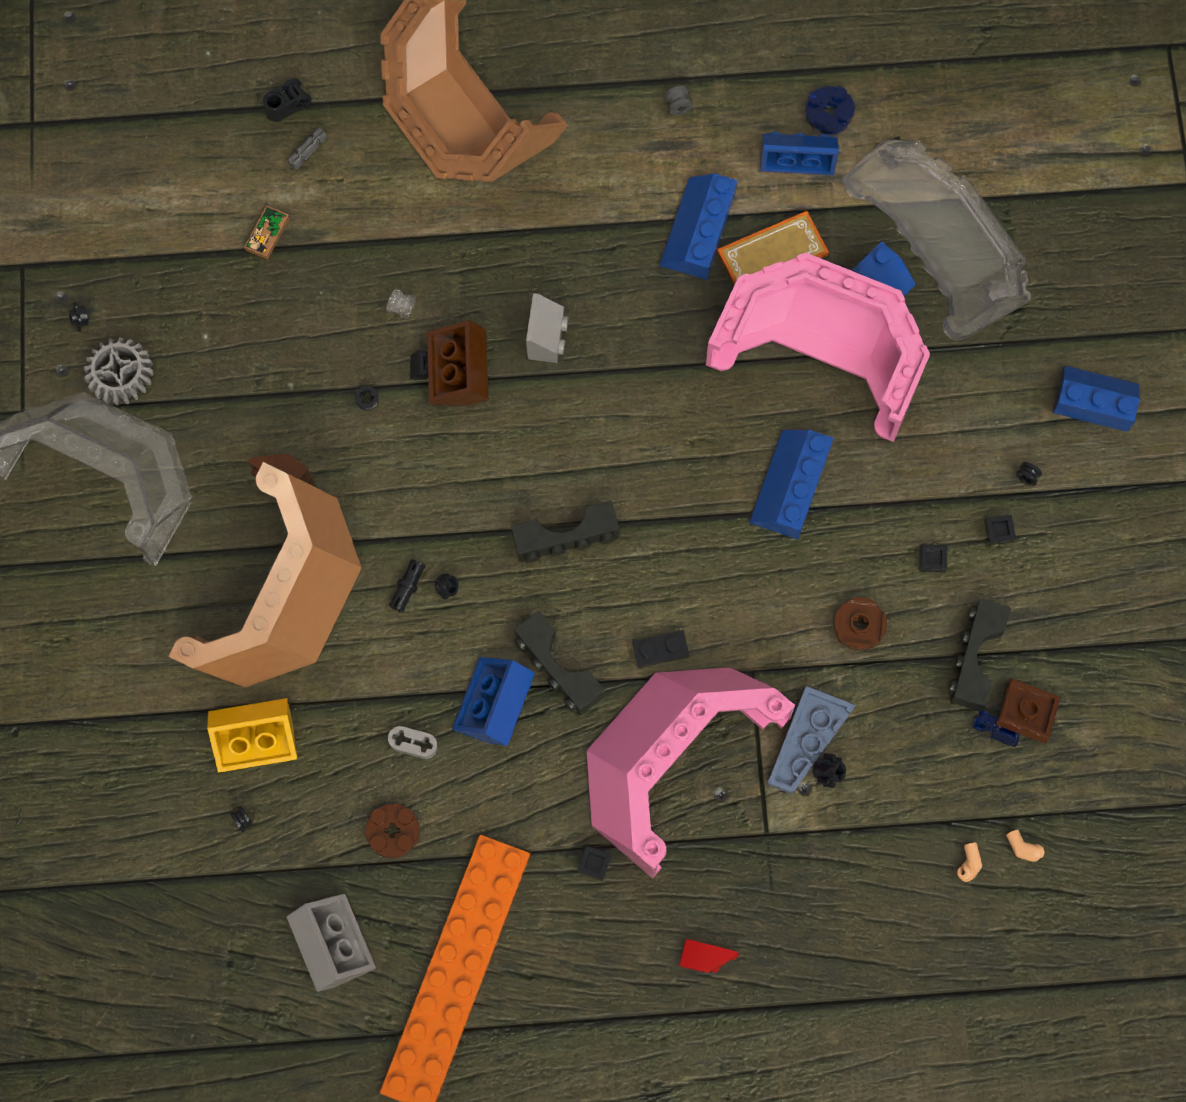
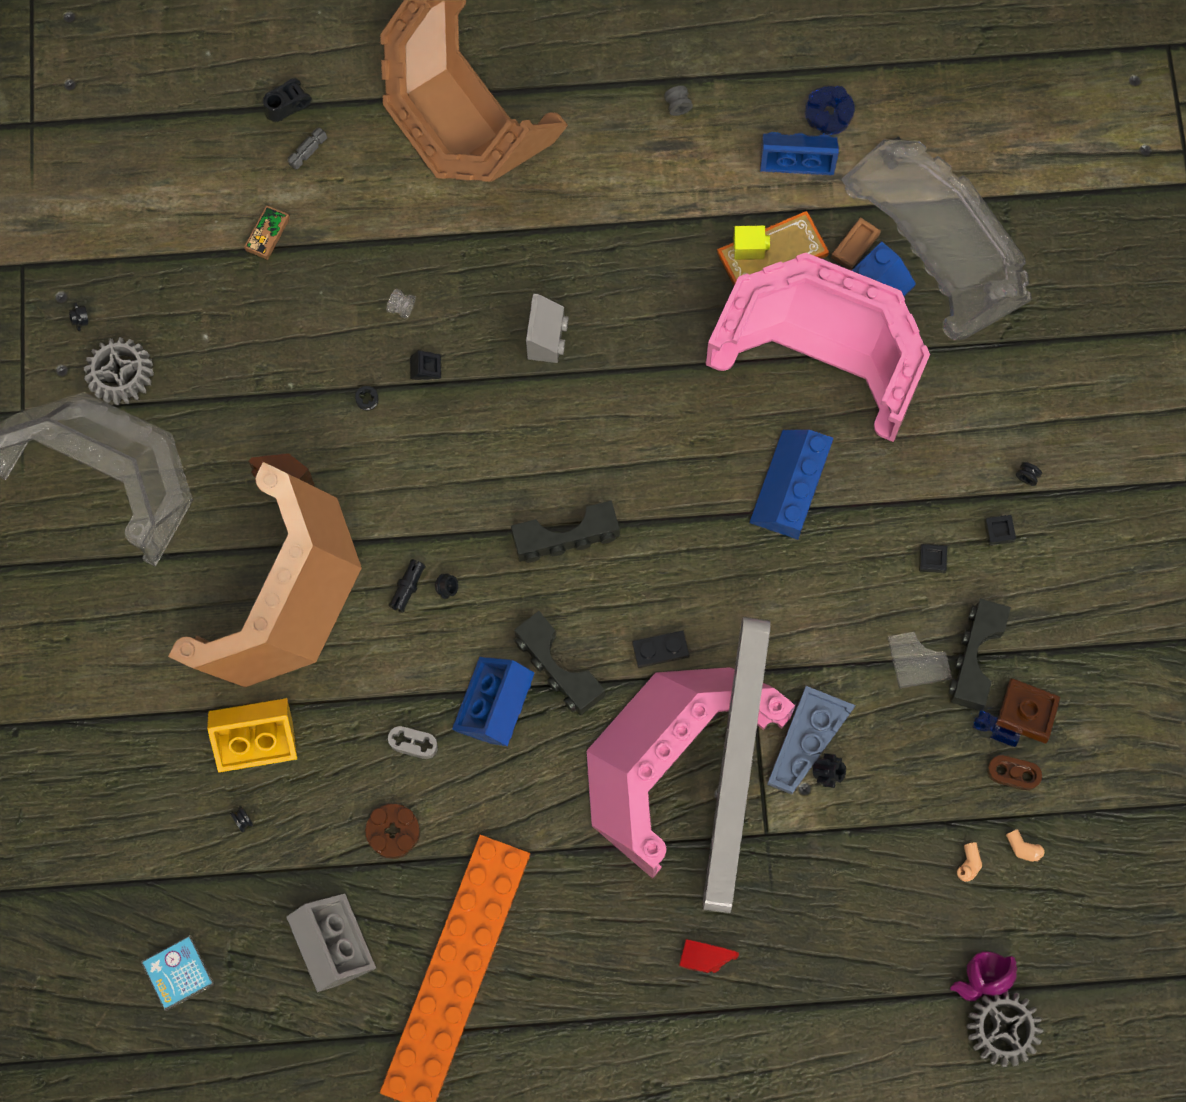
(177, 973): none -> medium azure tile
(457, 364): reddish brown slope -> none
(594, 863): black plate -> none
(699, 224): blue slope -> none
(736, 764): none -> light grey beam
(750, 242): none -> neon yellow brick
(849, 634): reddish brown plate -> none
(856, 244): none -> medium nougat tile
(915, 663): none -> clear tile
(988, 975): none -> magenta hair
(1012, 1038): none -> light grey gear
(1014, 772): none -> reddish brown plate
(1097, 399): blue slope -> none

